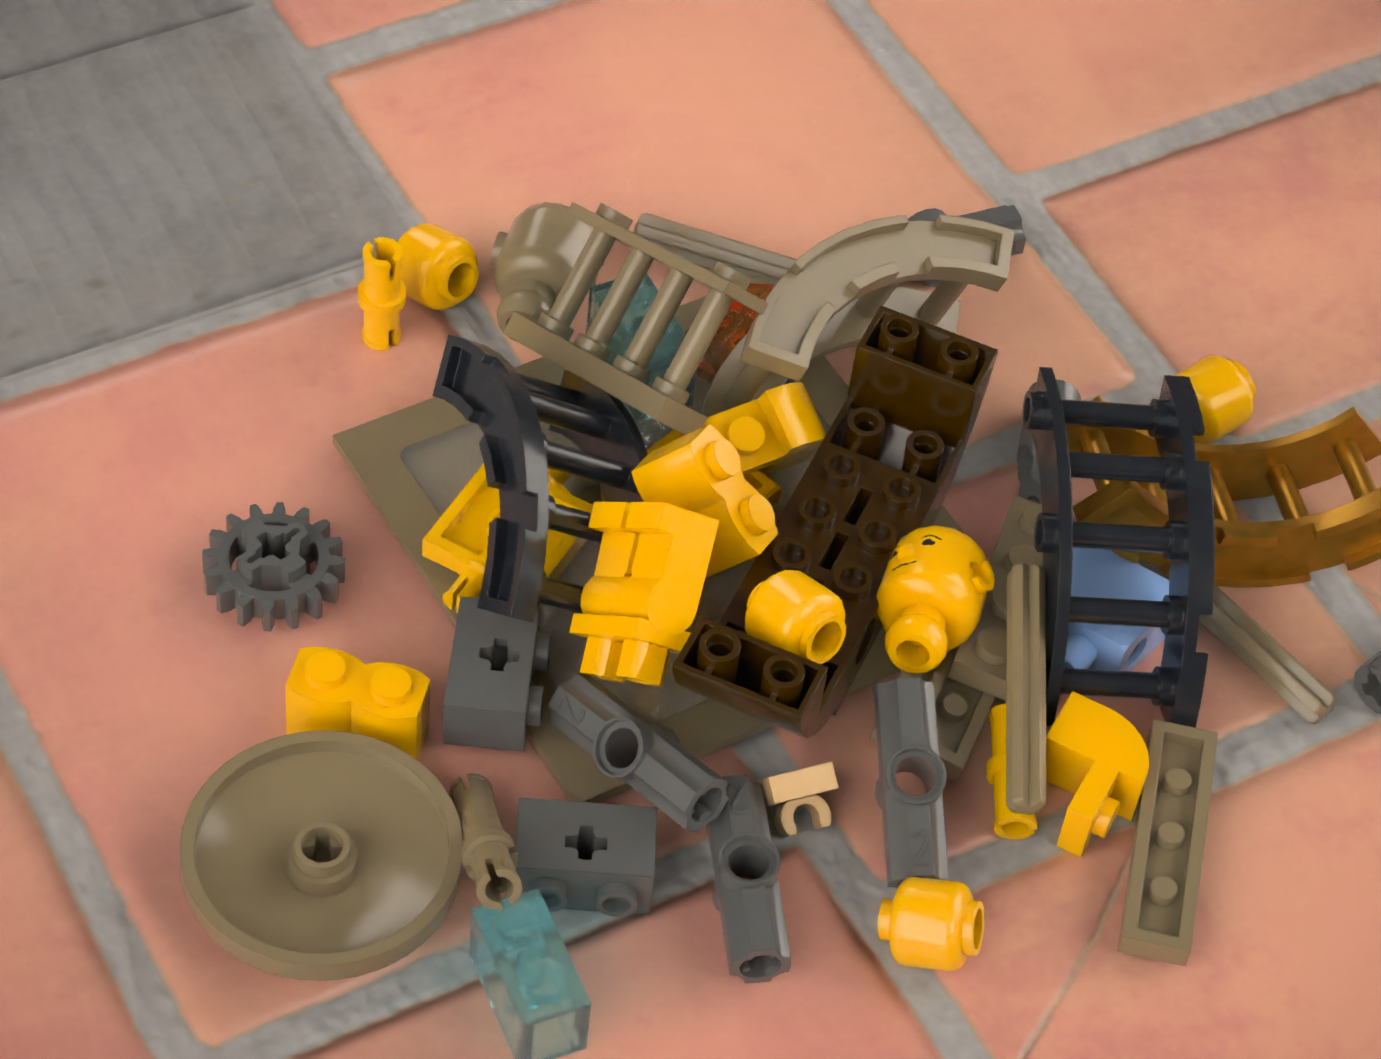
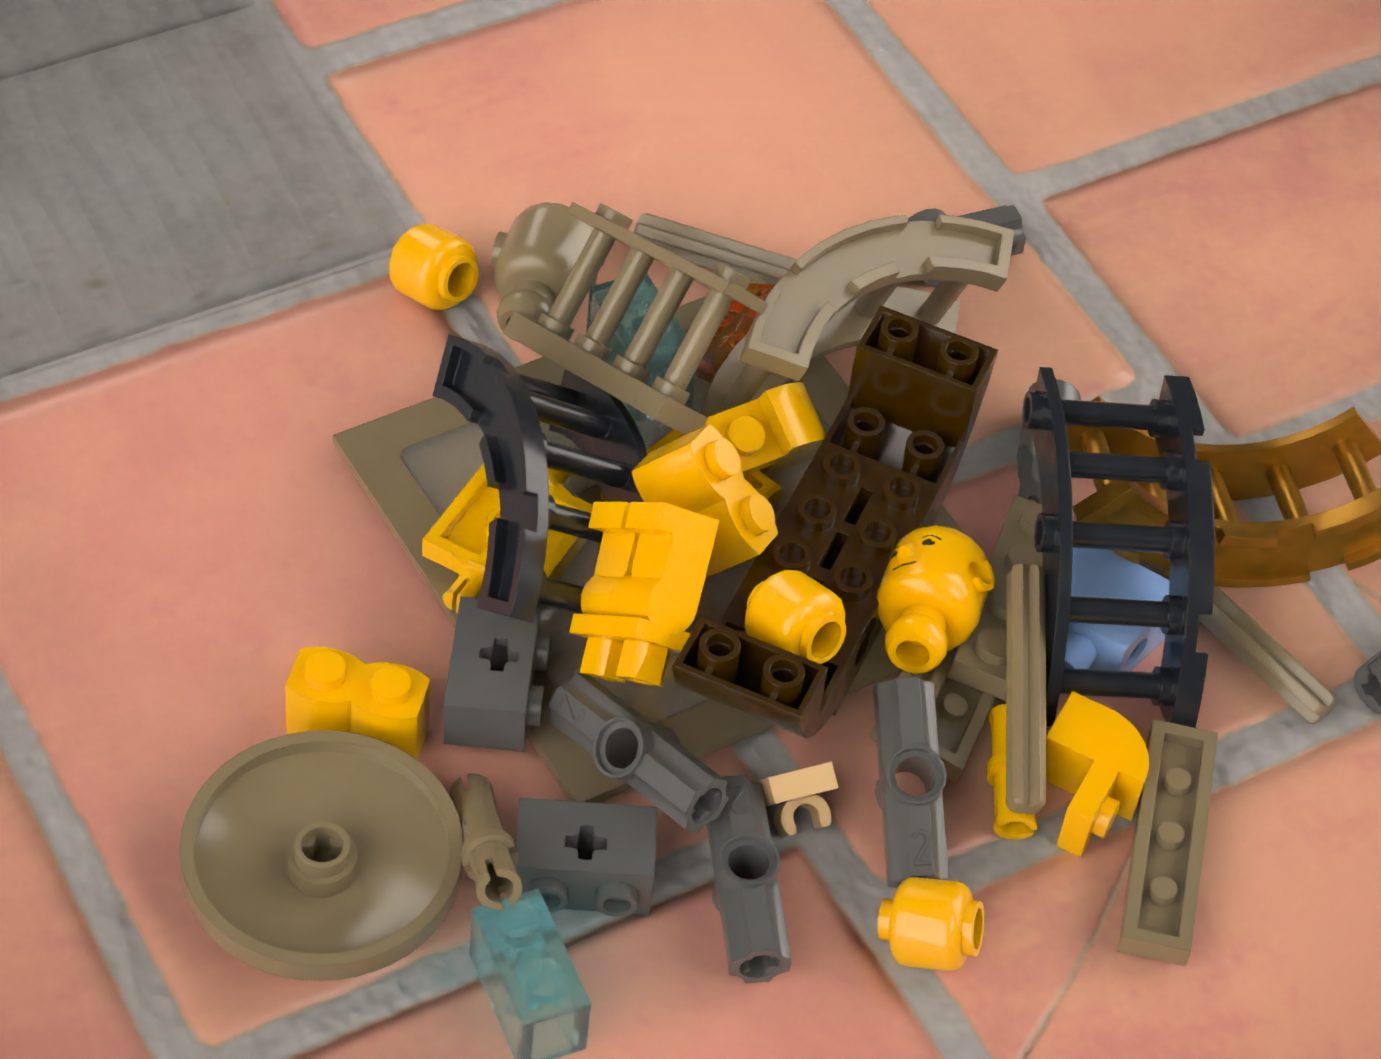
(273, 566): dark grey gear -> none
(382, 293): yellow pin -> none
(1223, 394): yellow head -> none

